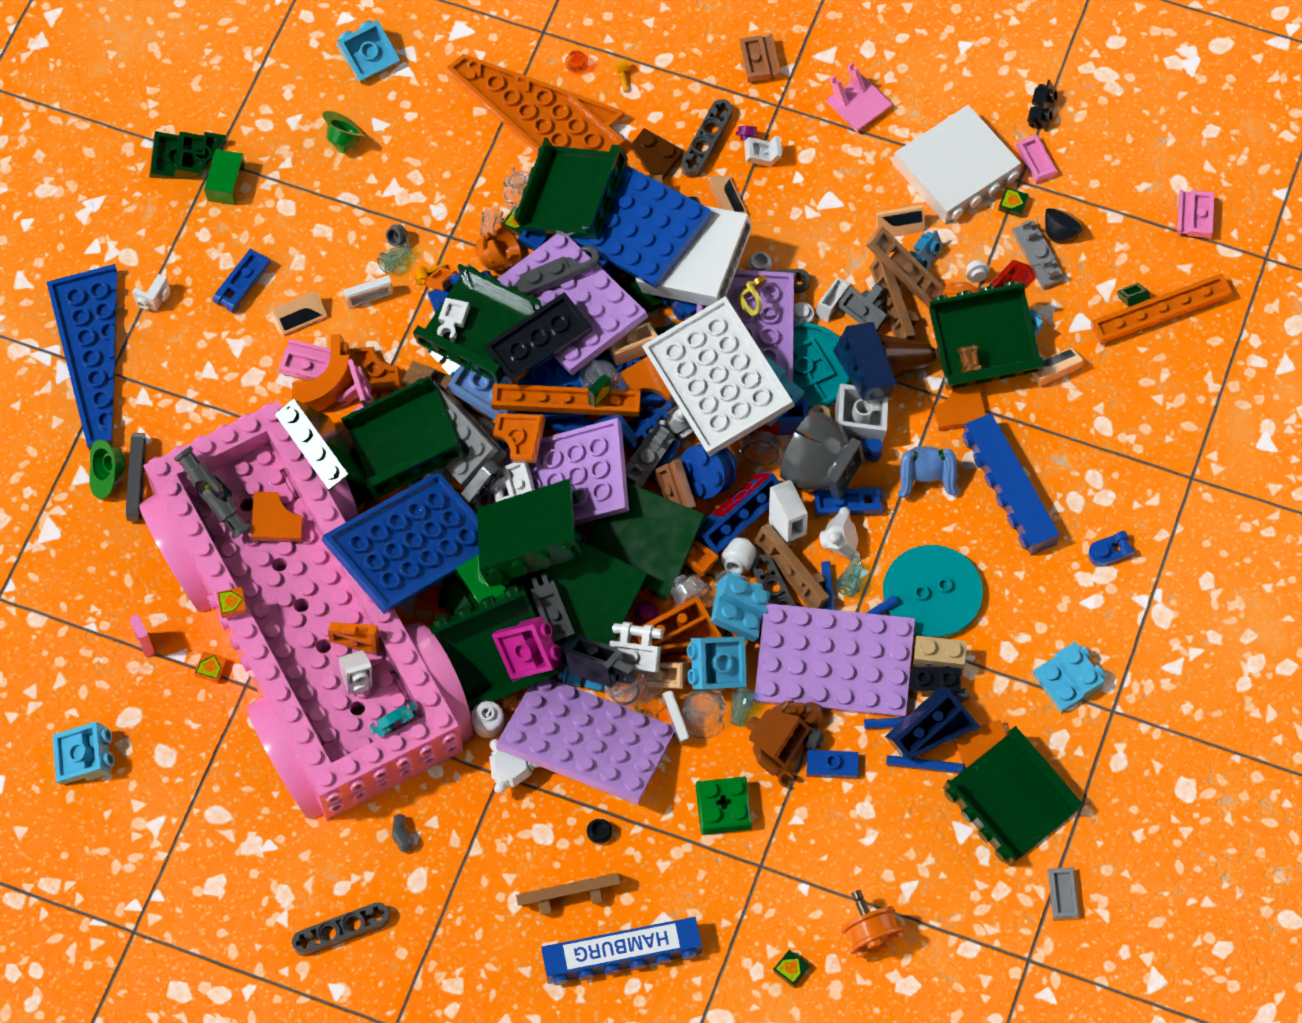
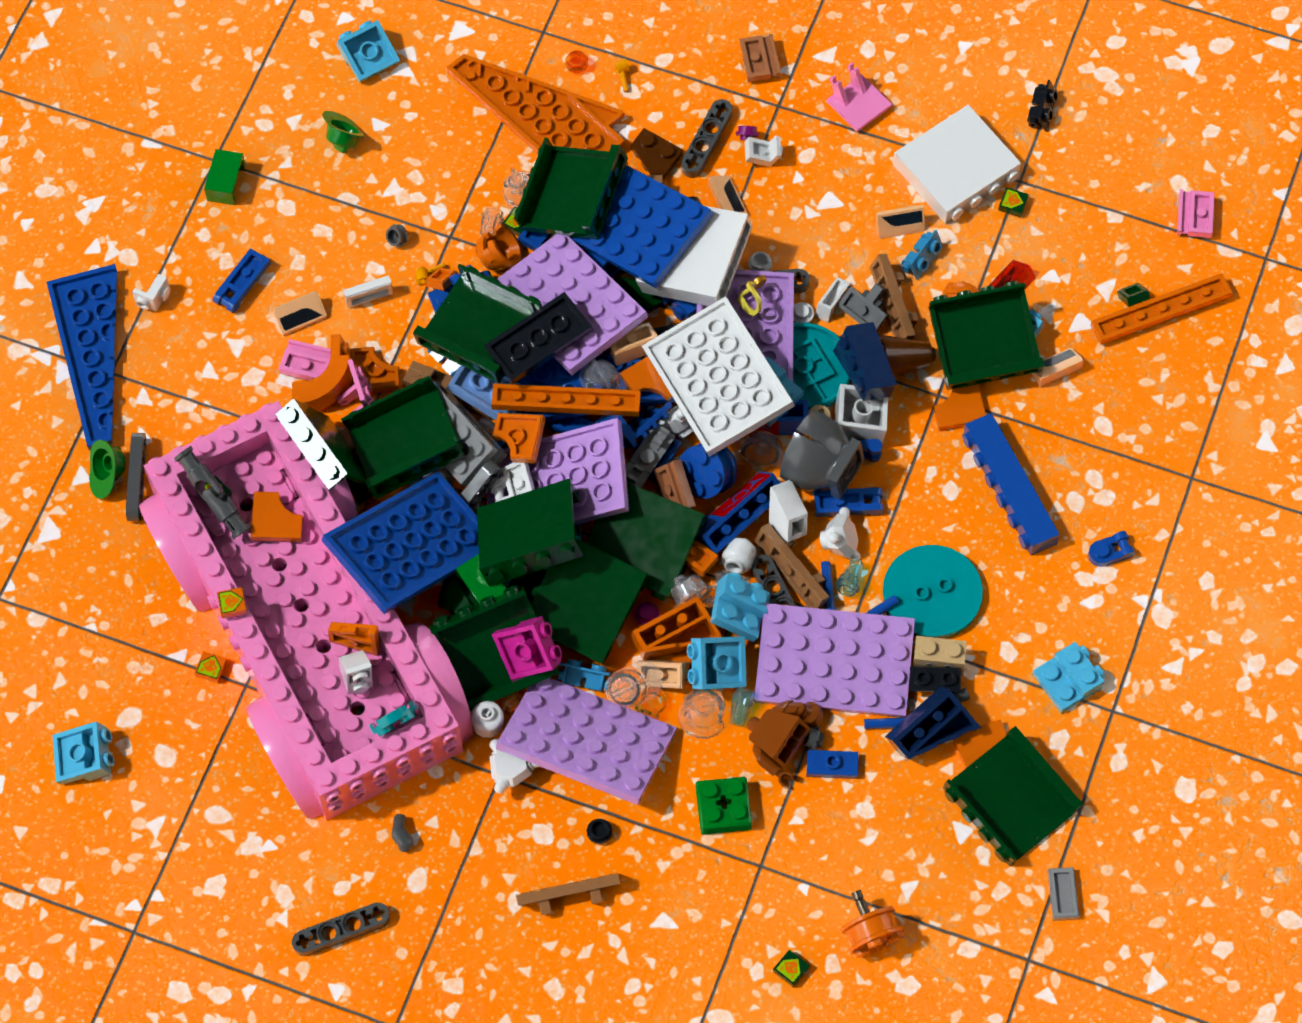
(142, 635): bright pink tile -> none
(182, 154): dark green slope -> none
(393, 258): clear light blue cone -> none
(452, 316): white plate -> none
(552, 608): dark grey hinge -> none
(555, 273): dark grey plate -> none
(595, 661): black hinge -> none
(599, 390): dark green tile -> none
(621, 950): blue brick -> none
(642, 655): white plate -> none
(675, 717): white tile -> none
(904, 266): medium nougat hinge -> none
(924, 764): blue bar -> none
(928, 465): medium blue hair -> none
(969, 358): clear orange bush -> none
(977, 271): white plate -> none
(1036, 159): bright pink tile -> none
(1038, 254): light grey plate -> none
(1062, 226): black piece -> none

